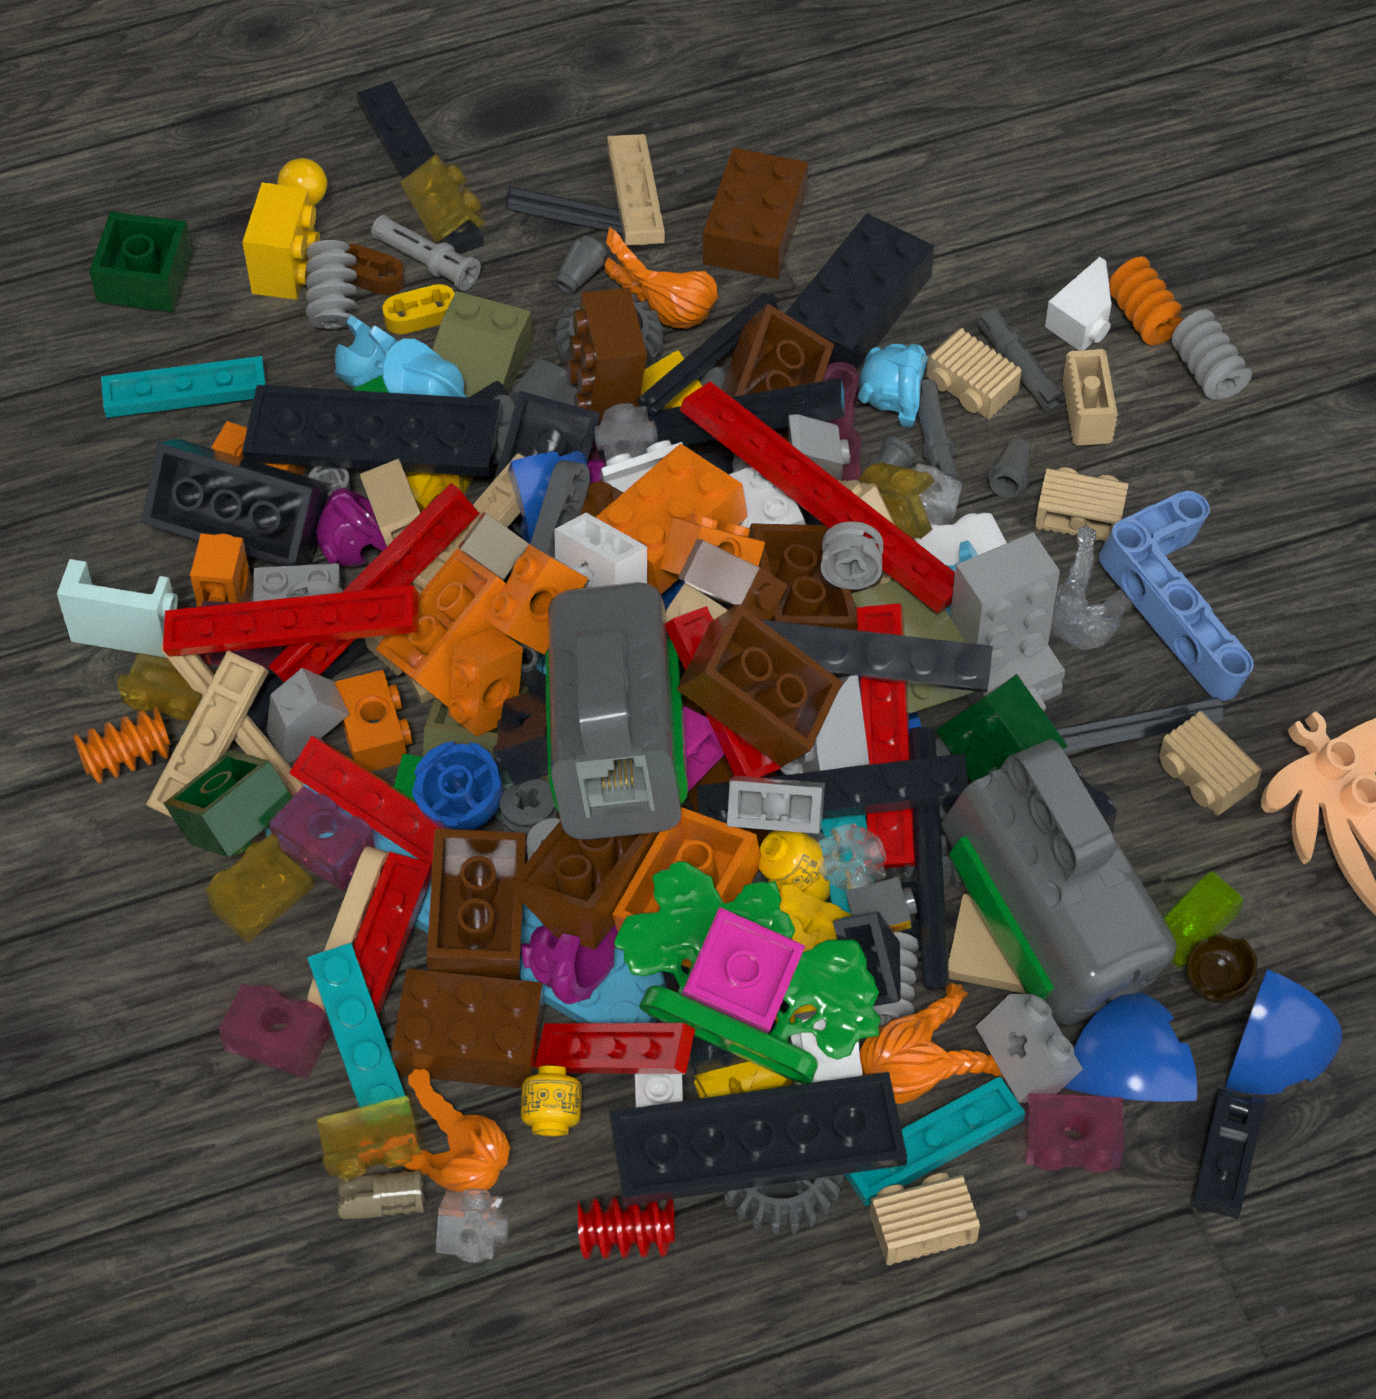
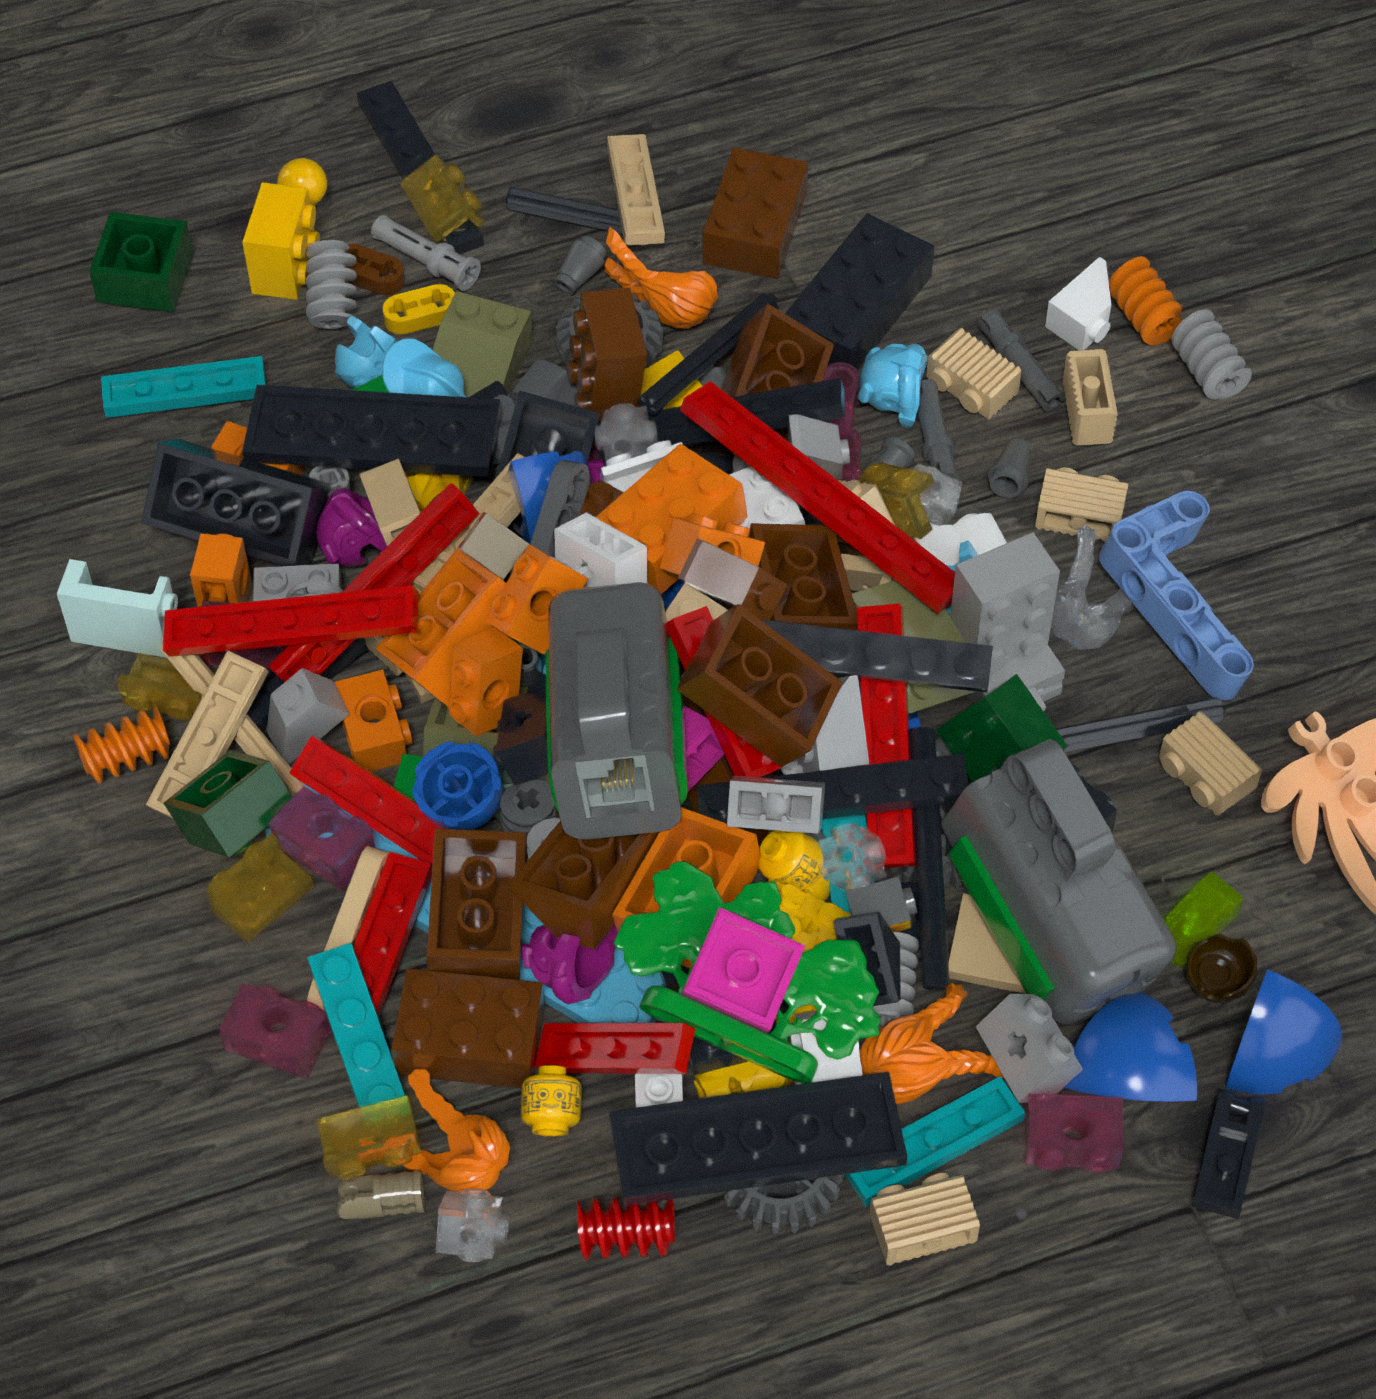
(850, 558): light grey wheel -> none

